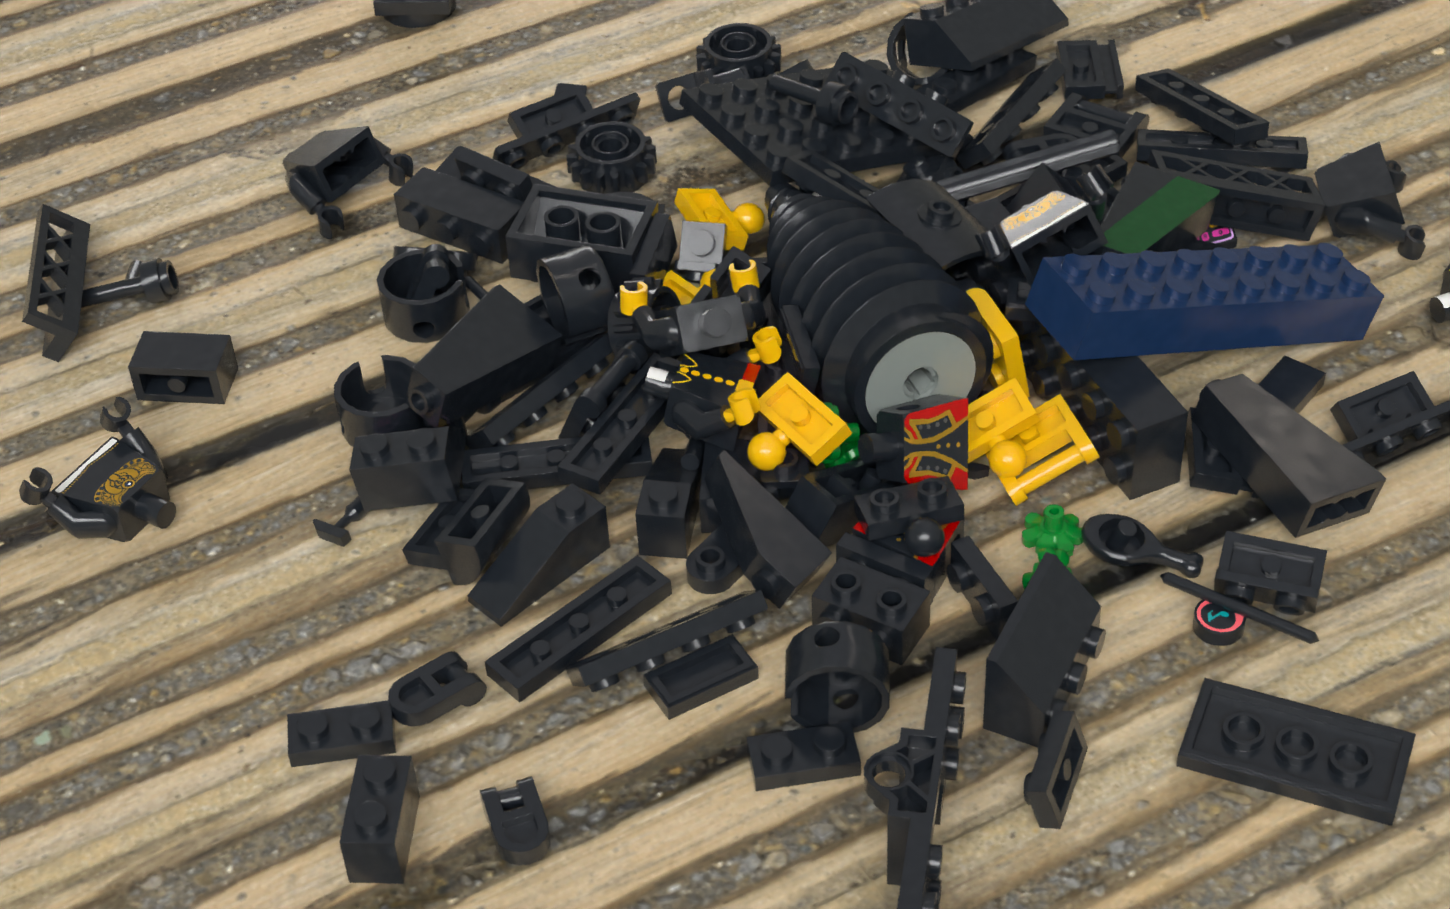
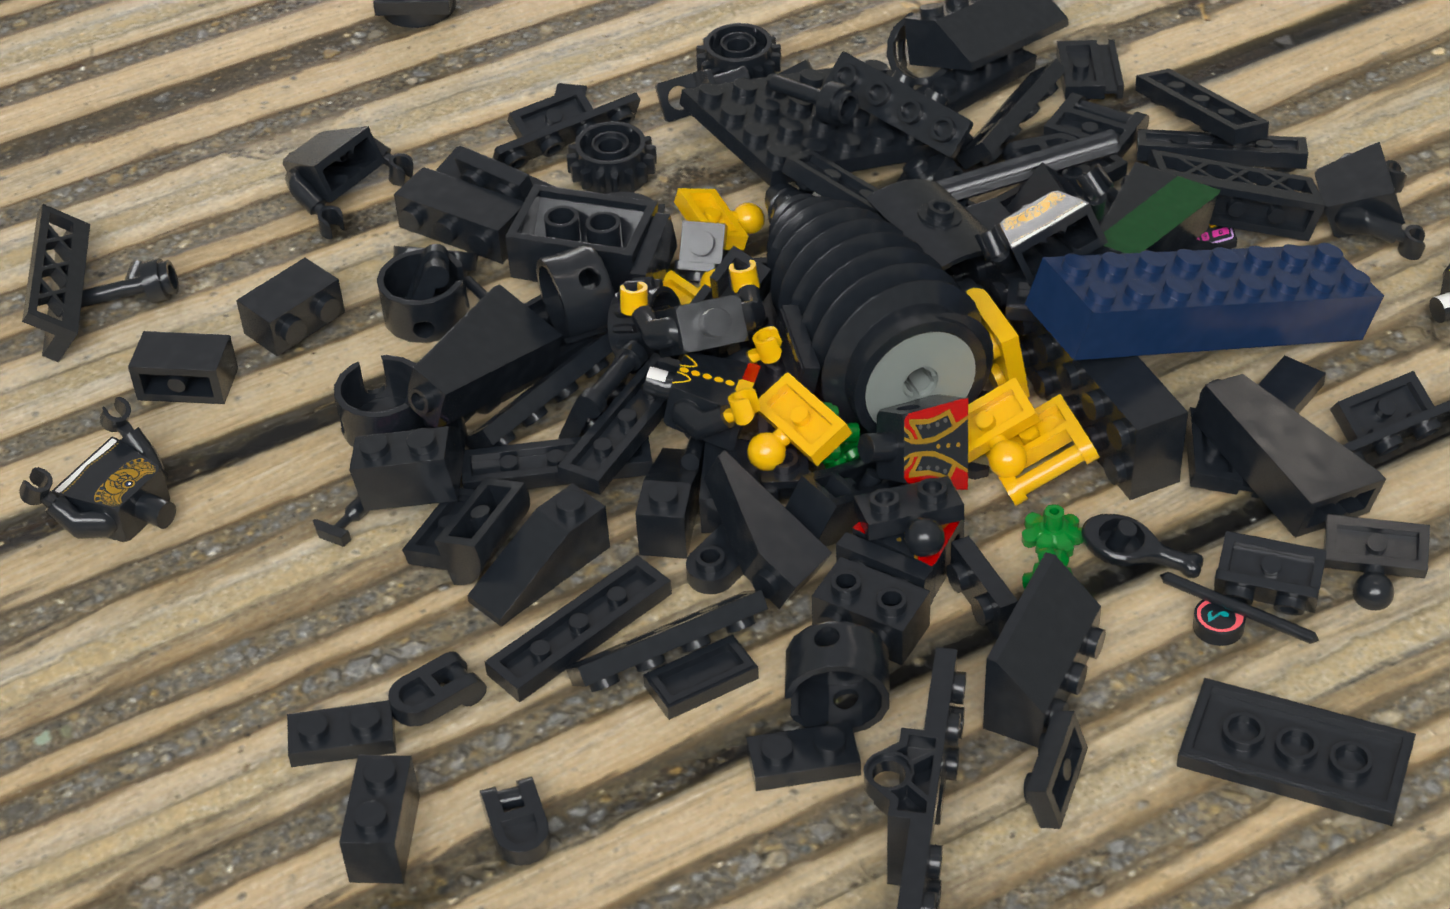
(291, 306): none -> black brick
(1377, 550): none -> black plate

